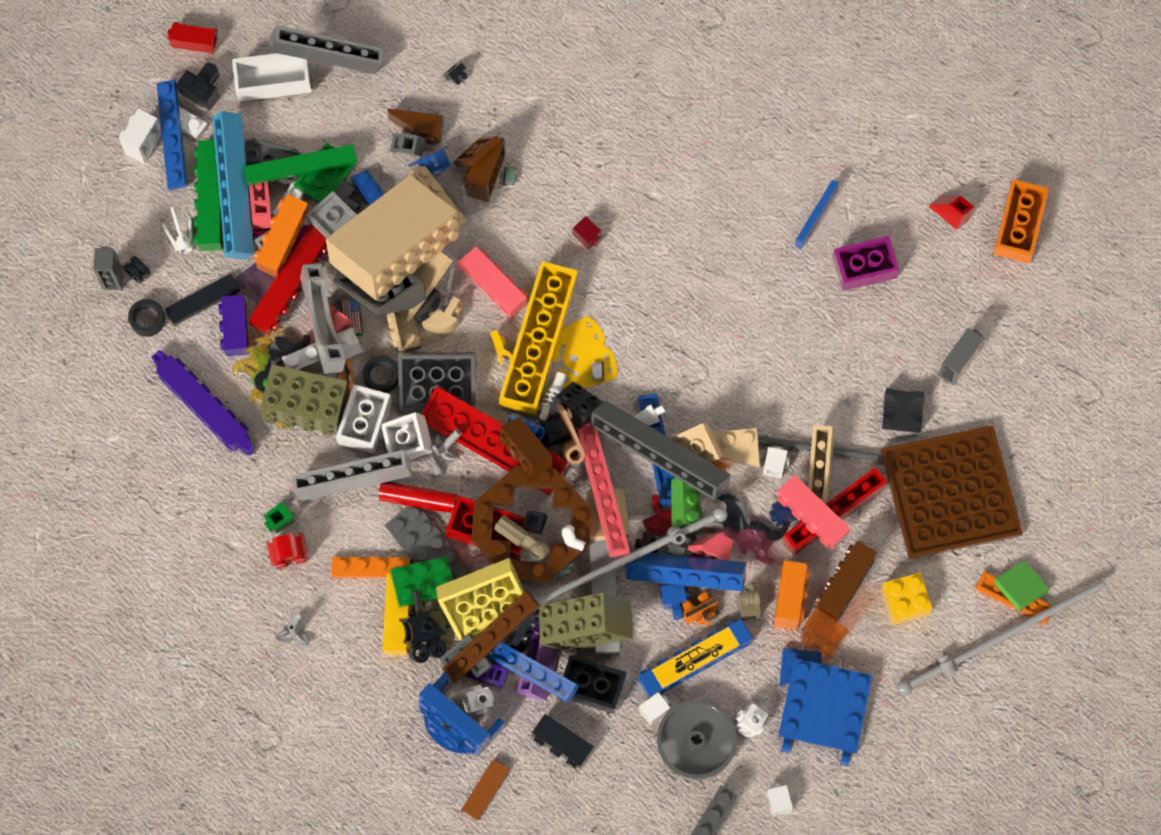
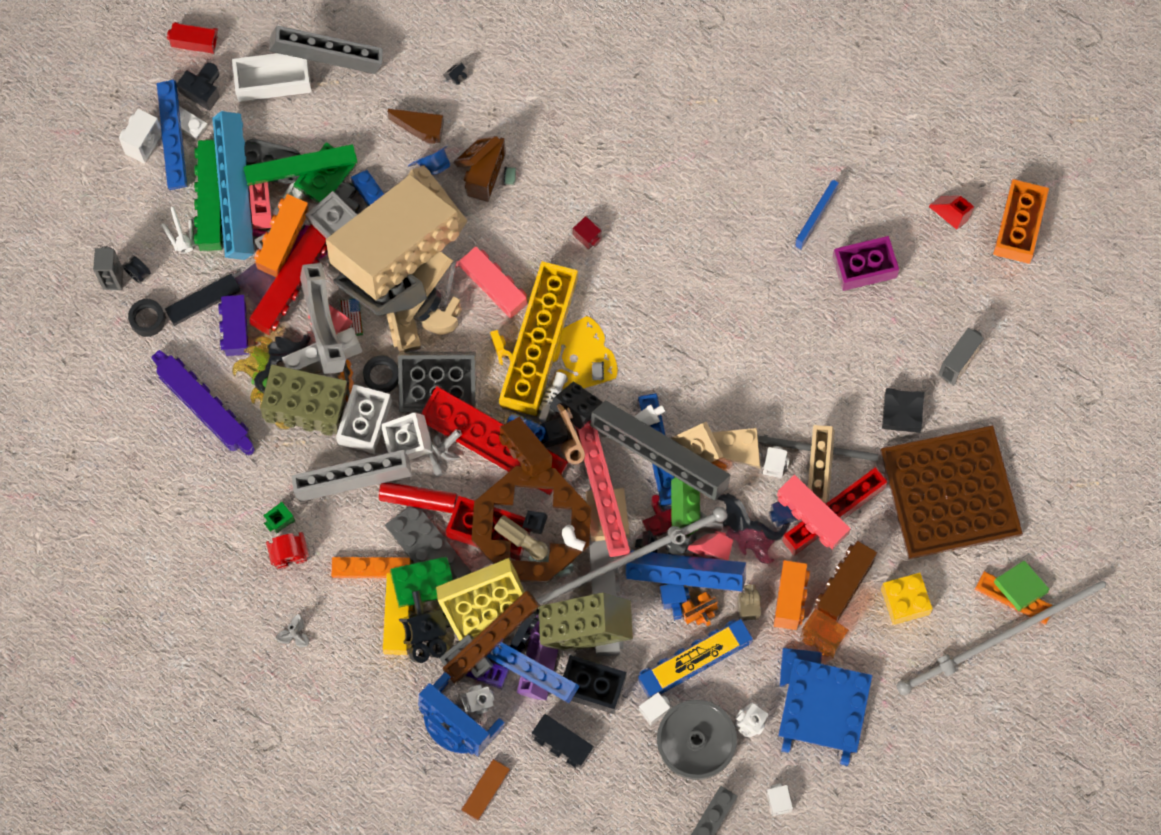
(408, 144): dark grey brick -> none

